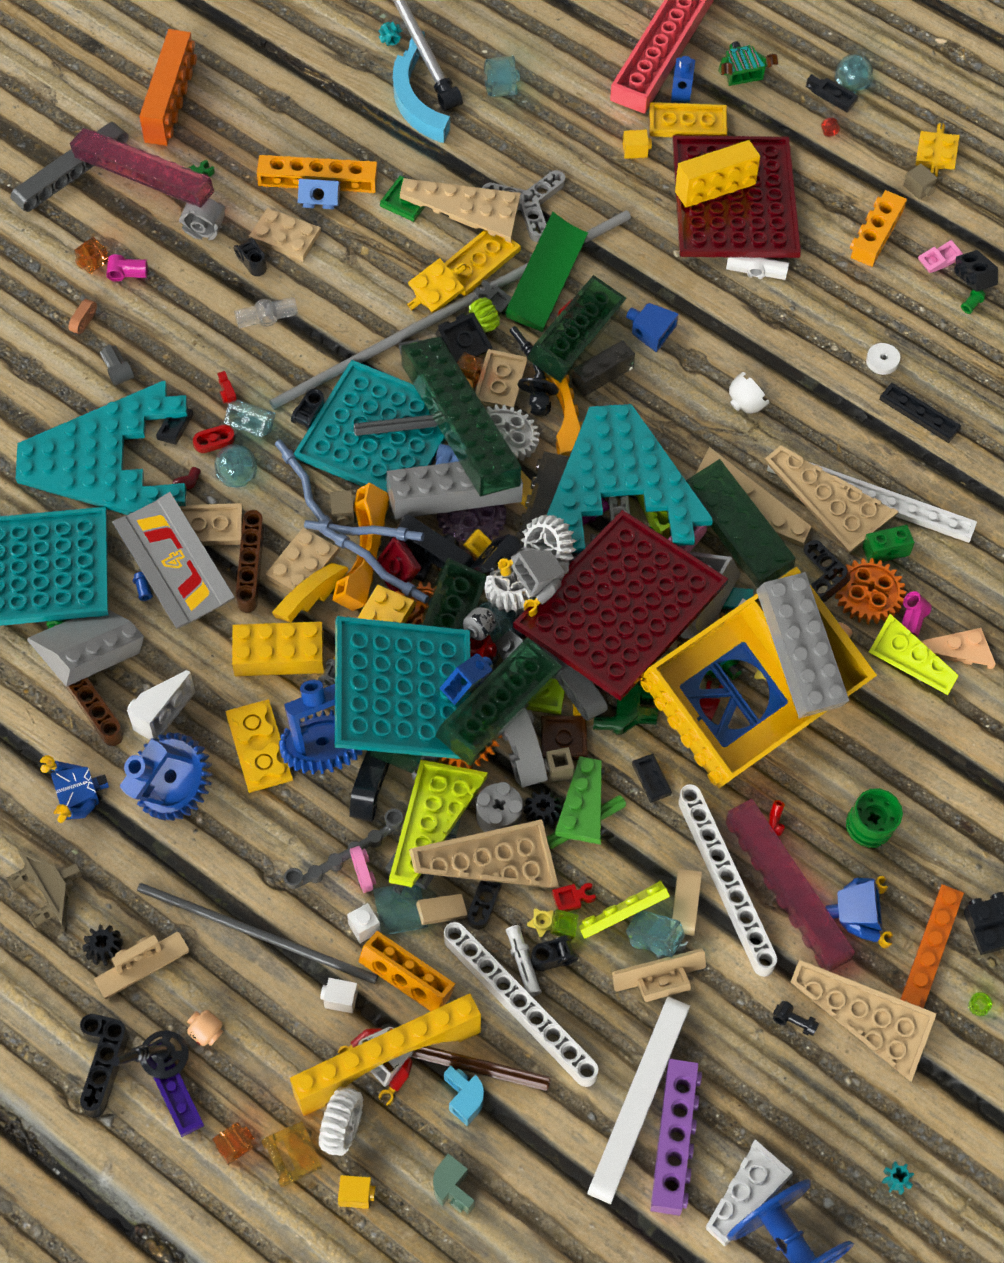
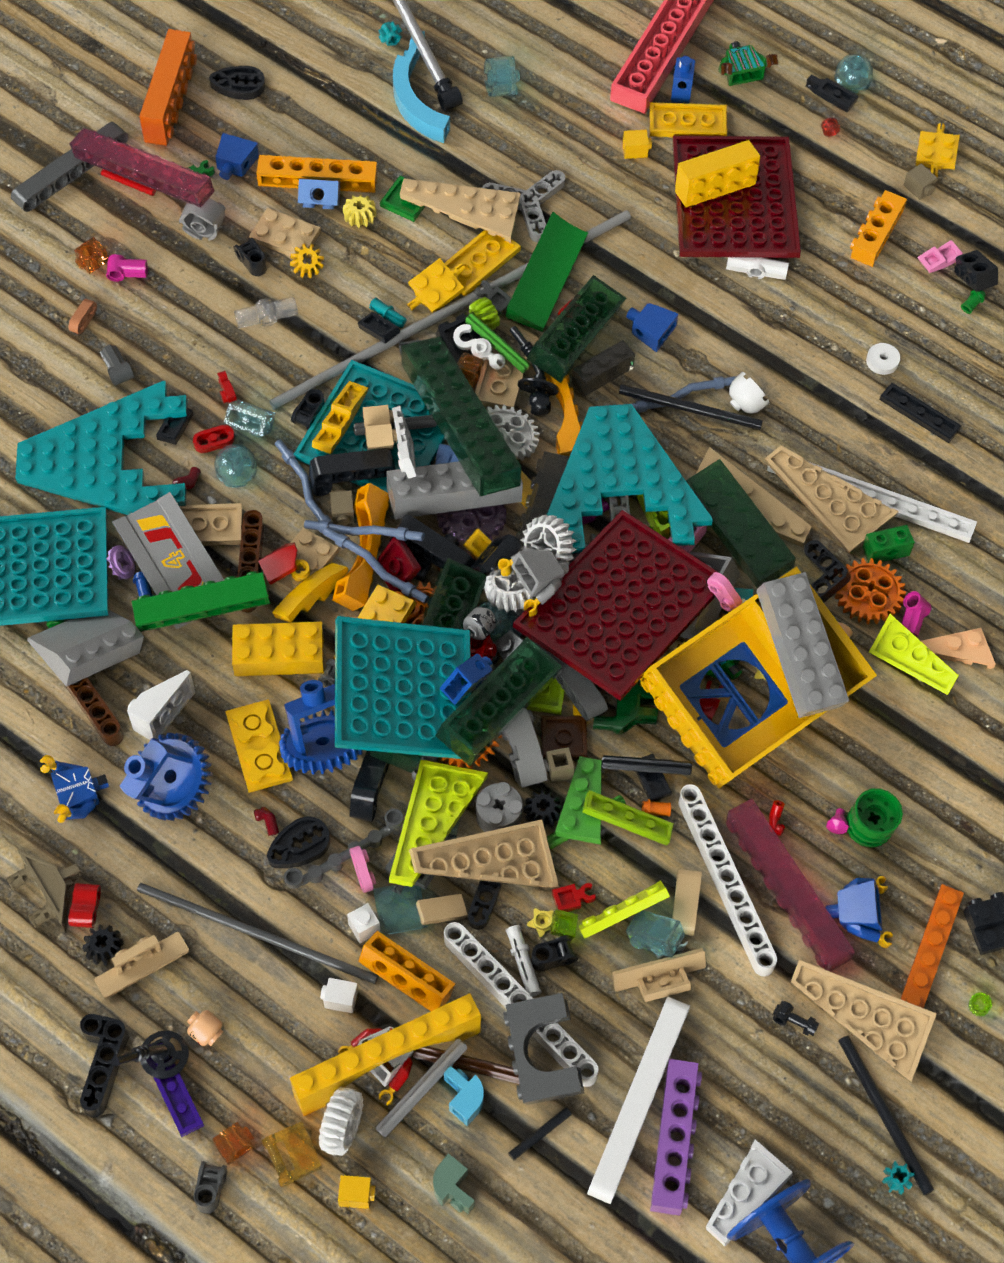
(84, 905): none -> red axle
(125, 558): none -> lavender gear
(128, 182): none -> red bar
(201, 601): none -> green brick
(209, 1182): none -> dark grey piece
(229, 76): none -> black piece
(235, 156): none -> blue torso
(269, 818): none -> dark red arm
(279, 562): none -> red slope
(296, 831): none -> black piece
(299, 256): none -> yellow gear
(300, 563): none -> yellow bush
(340, 417): none -> yellow slope
(348, 467): none -> black beam
(359, 211): none -> light yellow gear
(378, 327): none -> black plate
(378, 427): none -> tan brick
(387, 312): none -> teal axle
(405, 444): none -> white wing
(421, 1087): none -> light grey axle
(479, 347): none -> white piece
(498, 343): none -> bright green axle
(524, 1020): none -> dark grey arch
(539, 1133): none -> black bar
(627, 817): none -> lime tile
(646, 765): none -> black axle
(656, 808): none -> orange pin
(690, 407): none -> black piece
(717, 383): none -> sand blue bar
(724, 591): none -> bright pink plate
(838, 823): none -> dark pink rock
(886, 1115): none -> black piece

